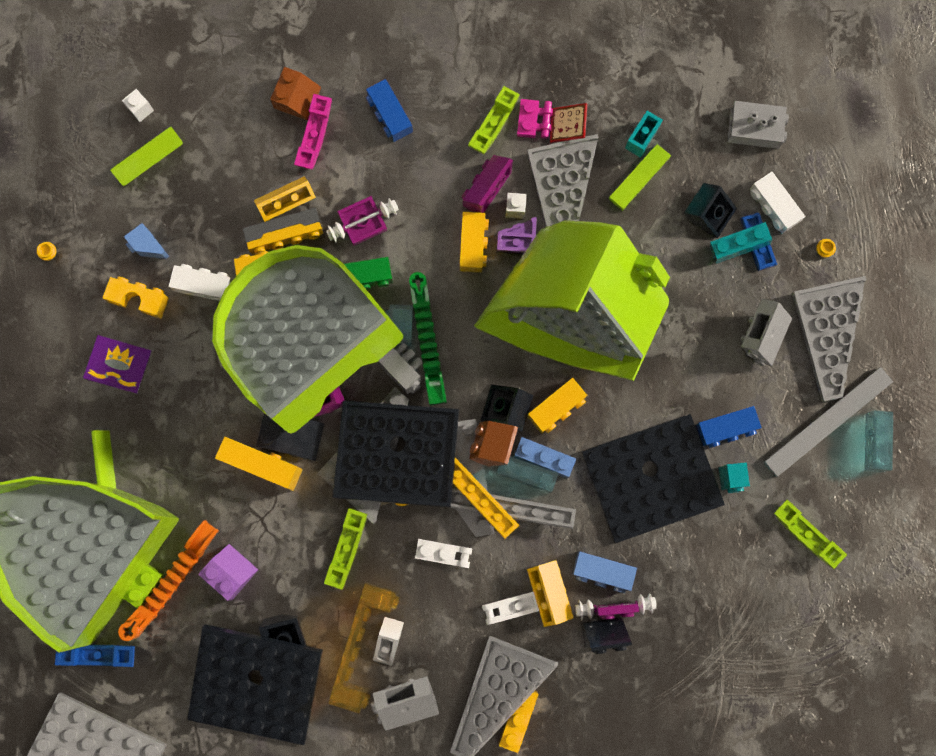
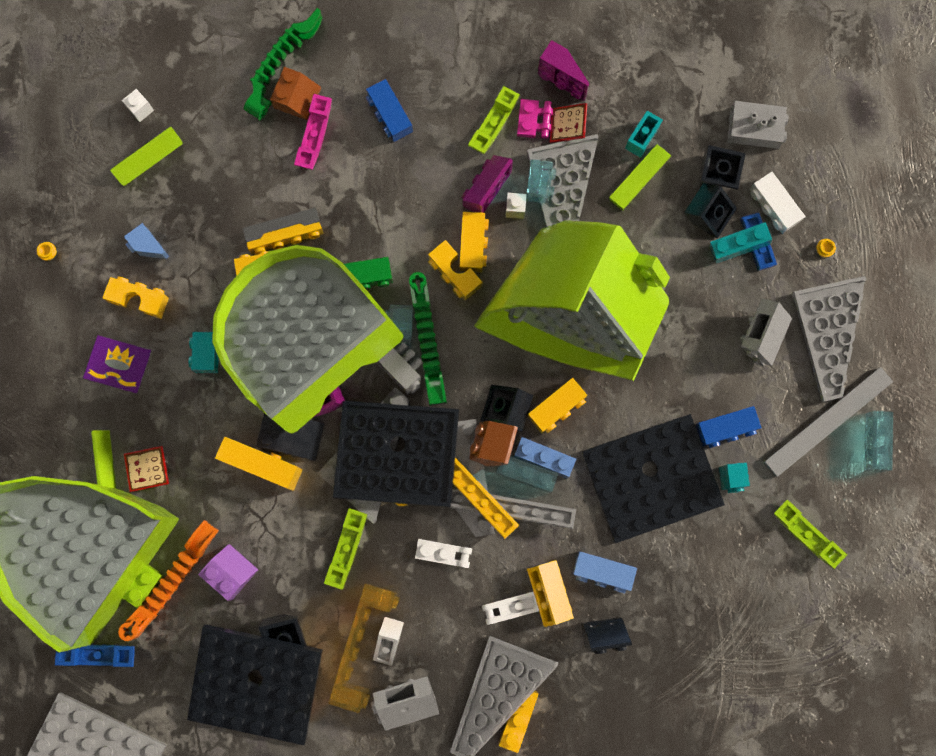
(146, 469): none -> piece
(199, 282): white brick -> none
(204, 356): none -> teal brick
(256, 103): none -> green piece
(284, 198): yellow brick -> none
(362, 220): magenta plate -> none
(464, 283): none -> yellow arch
(517, 238): medium lavender wing -> none
(539, 181): none -> clear light blue brick
(562, 70): none -> magenta slope
(622, 609): plate -> none
(722, 167): none -> black slope

